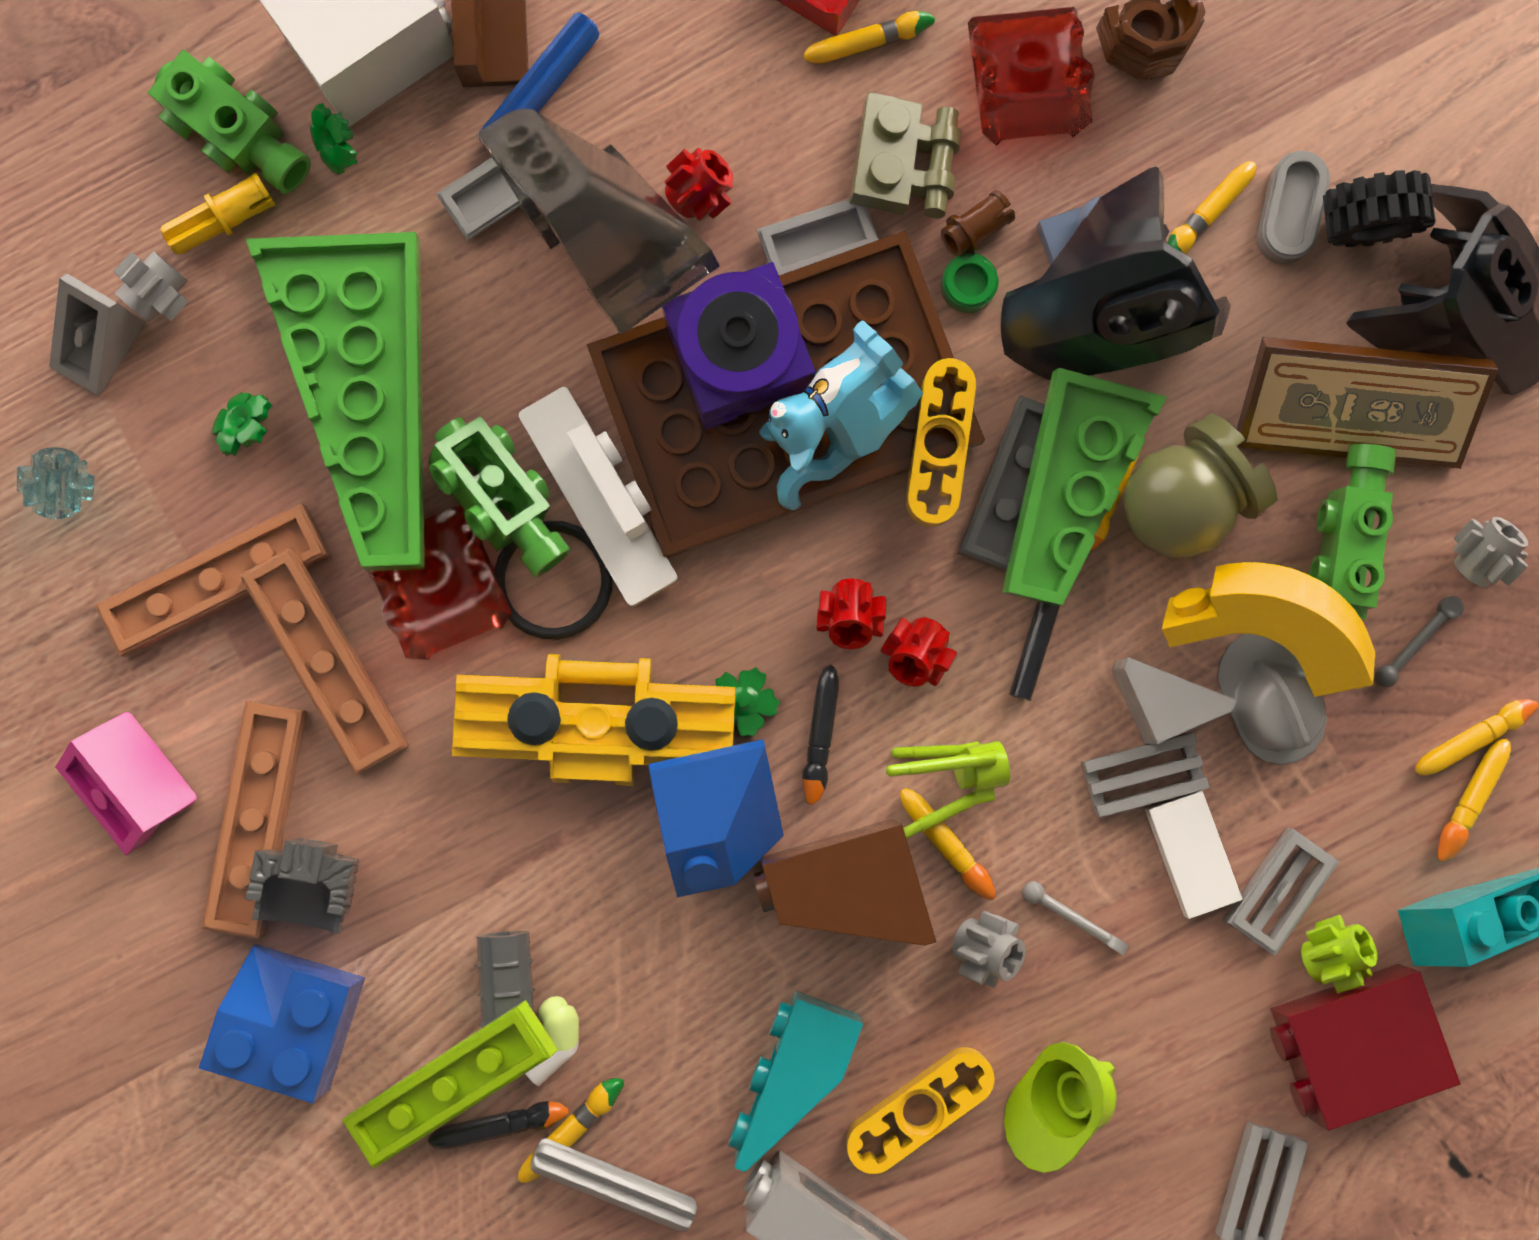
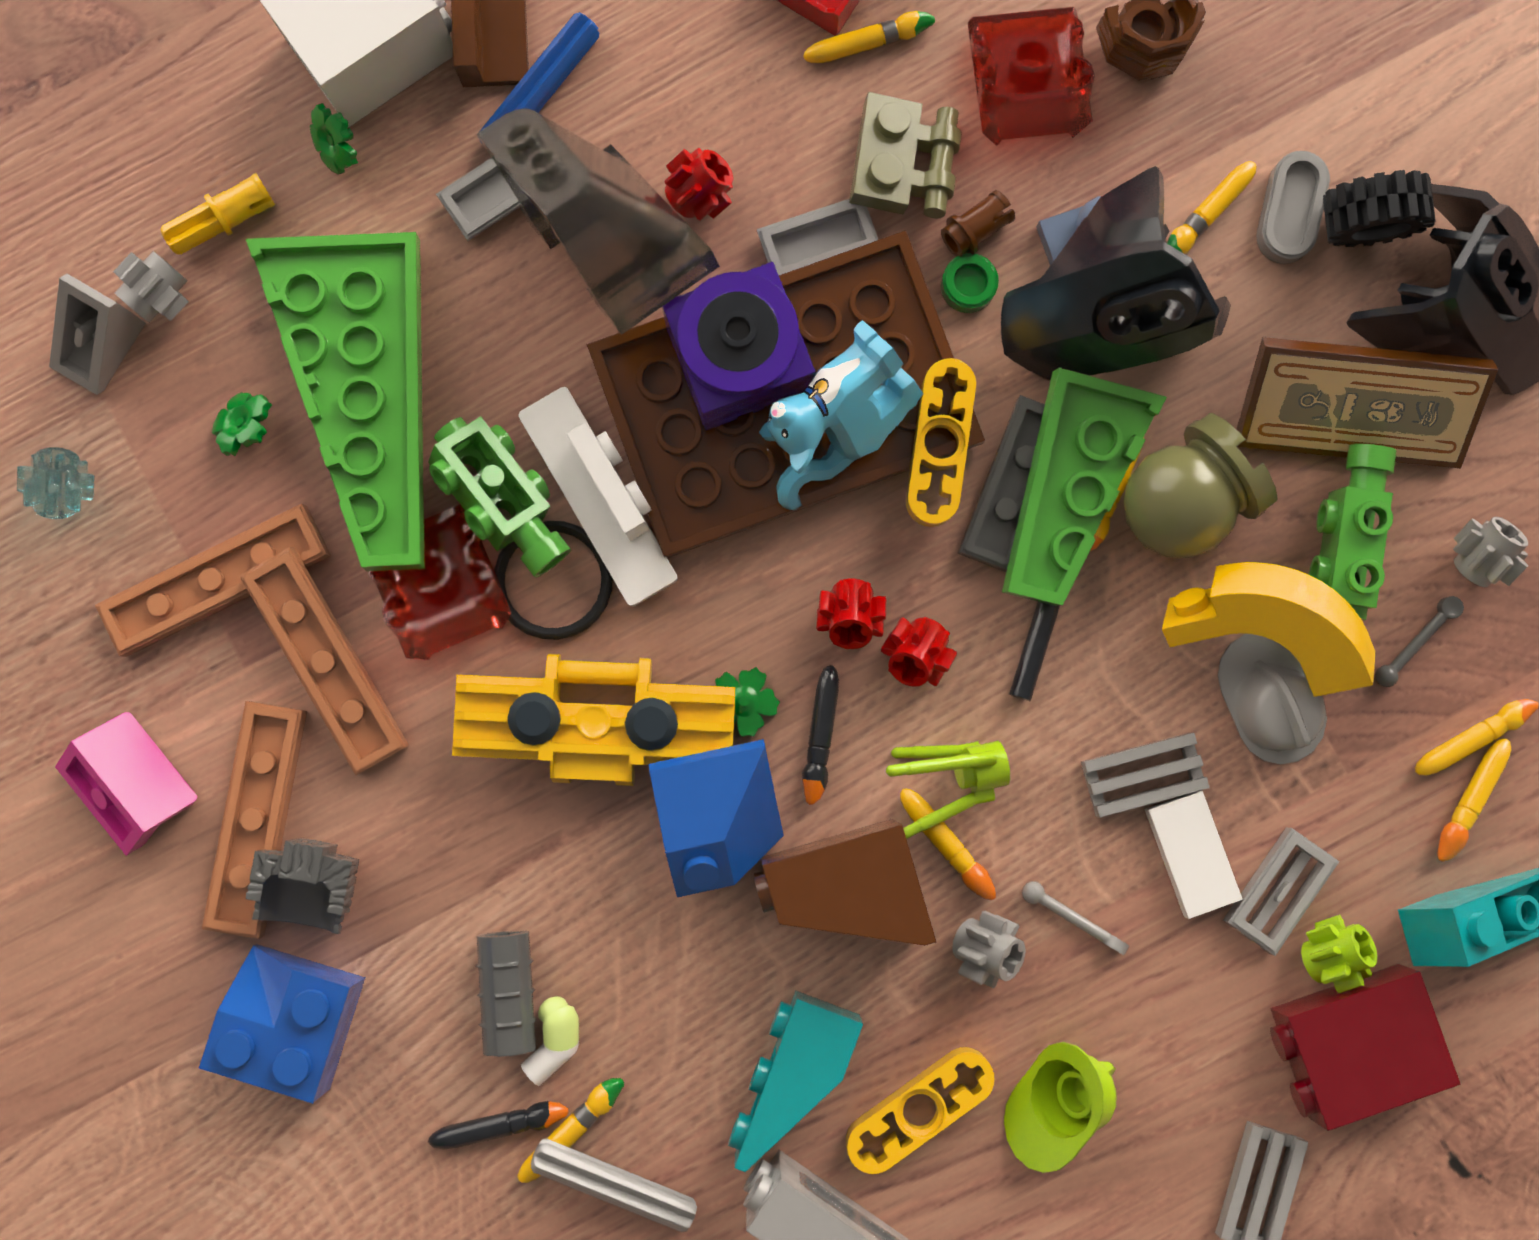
(202, 102): bright green brick -> none
(450, 1084): lime tile -> none
(1166, 703): light grey slope -> none

